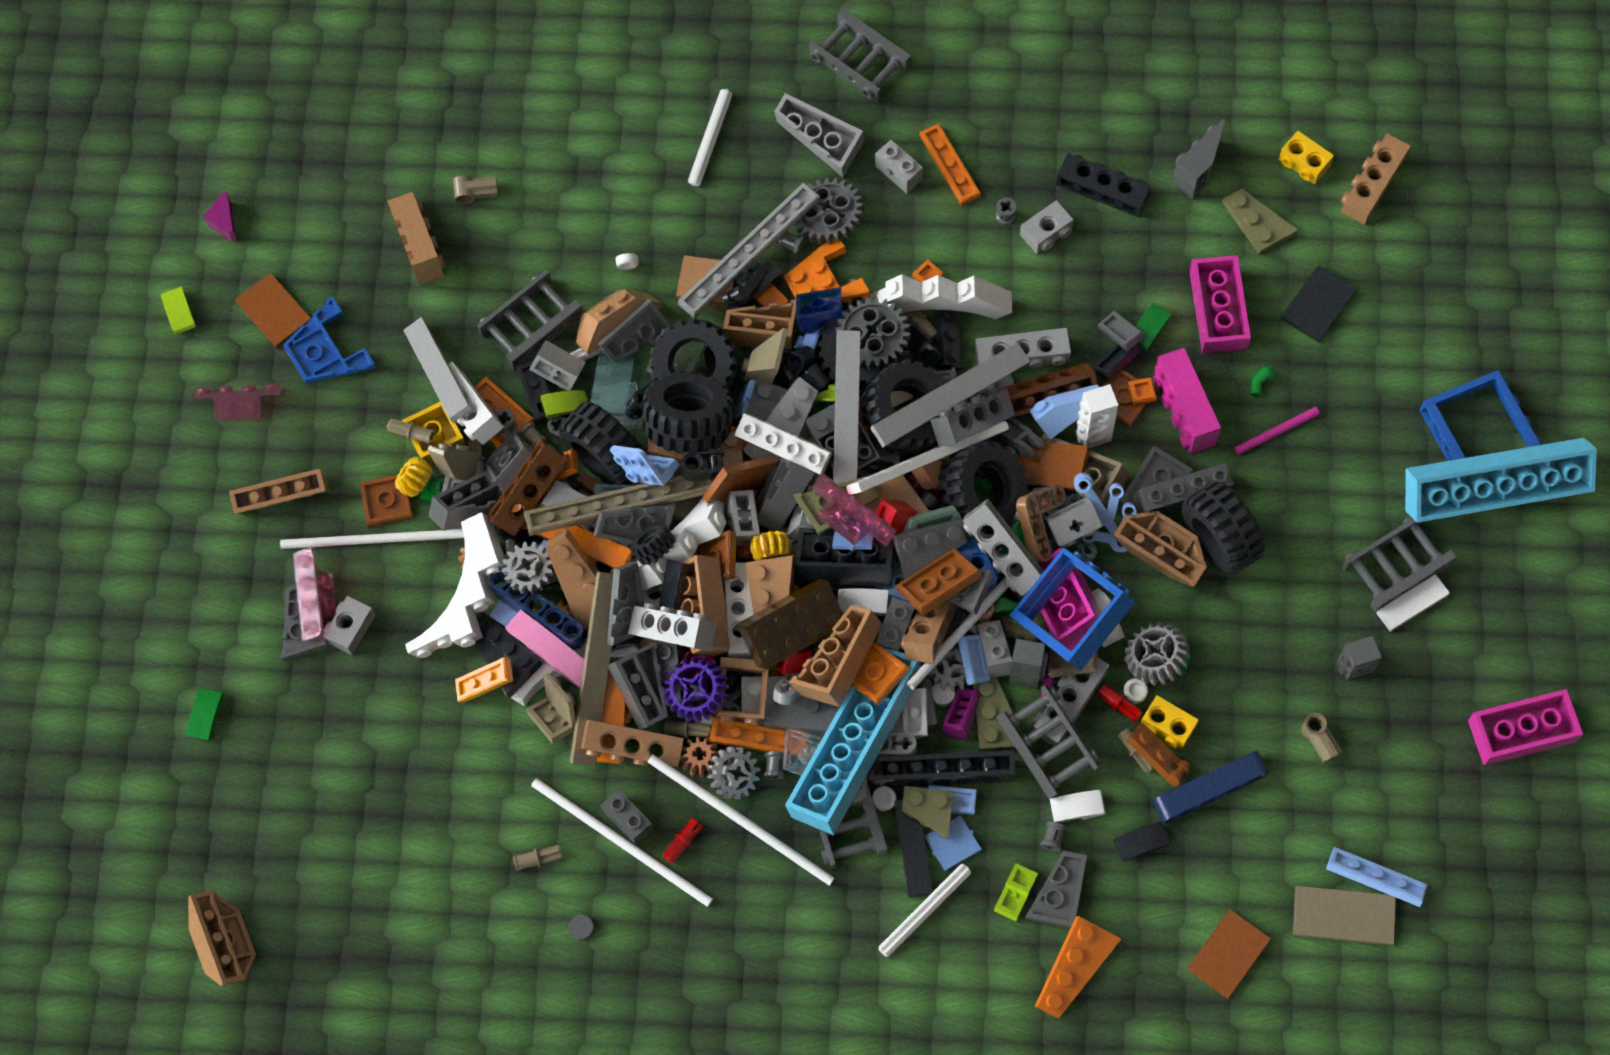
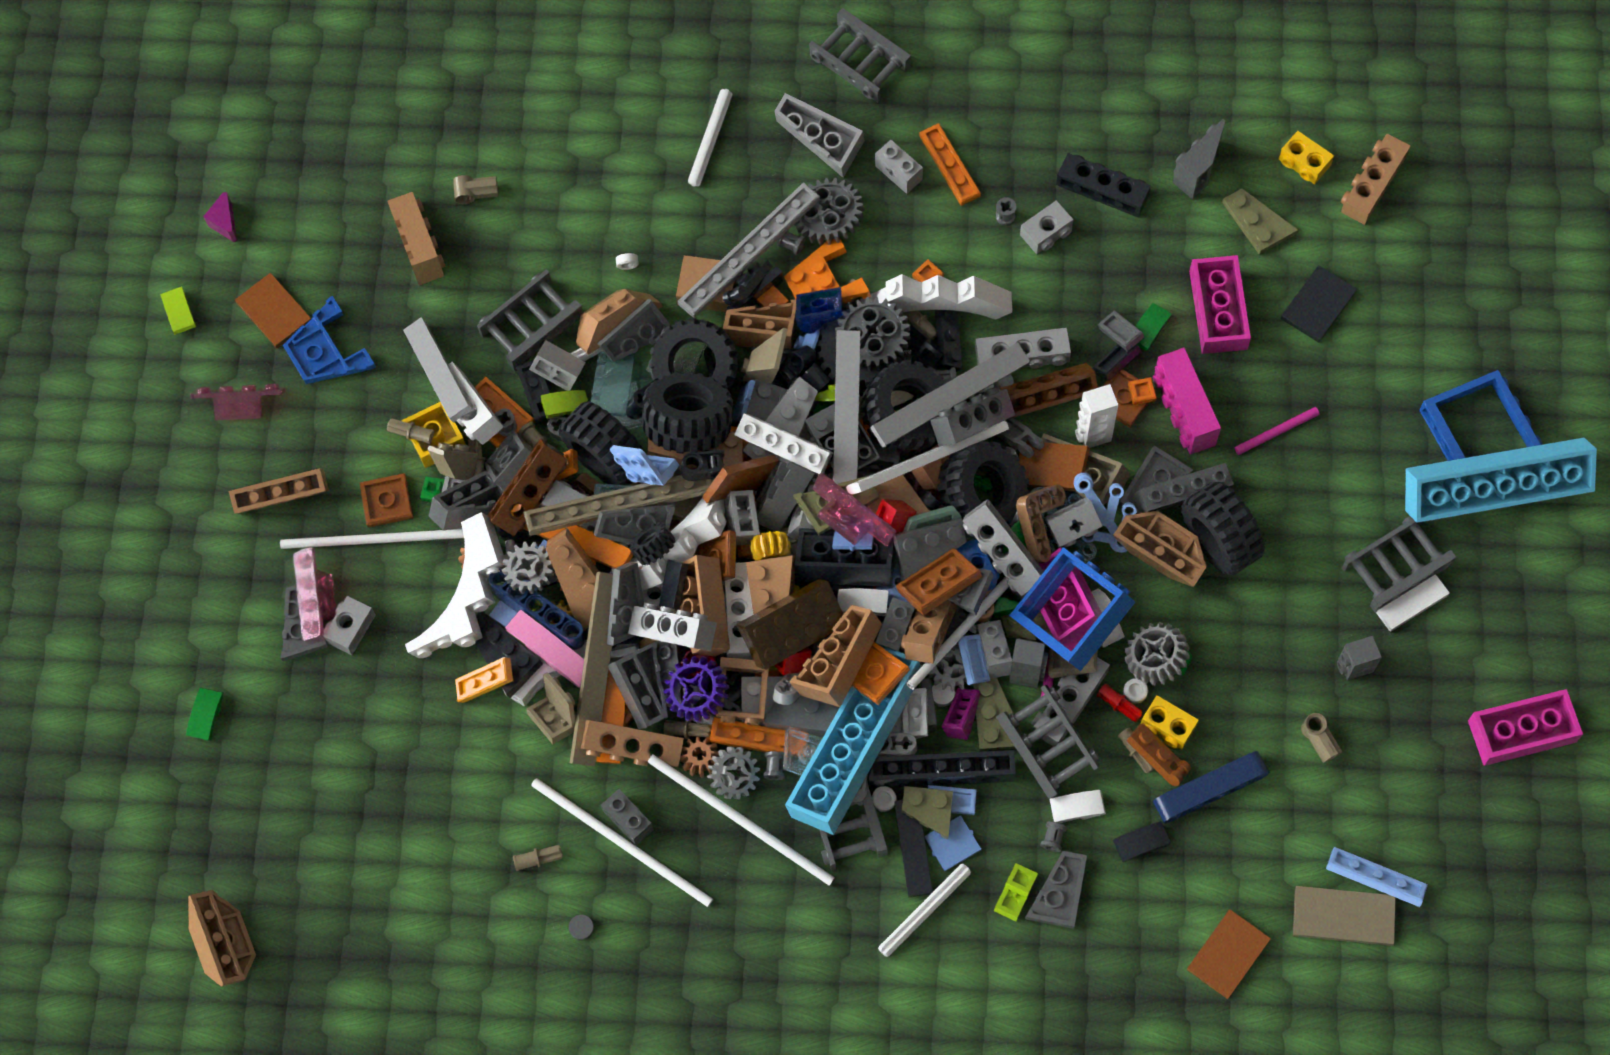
(413, 476): yellow gear -> none
(682, 841): red axle -> none
(1059, 410): light blue slope -> none
(1076, 963): orange wing -> none
(1263, 374): green arm -> none

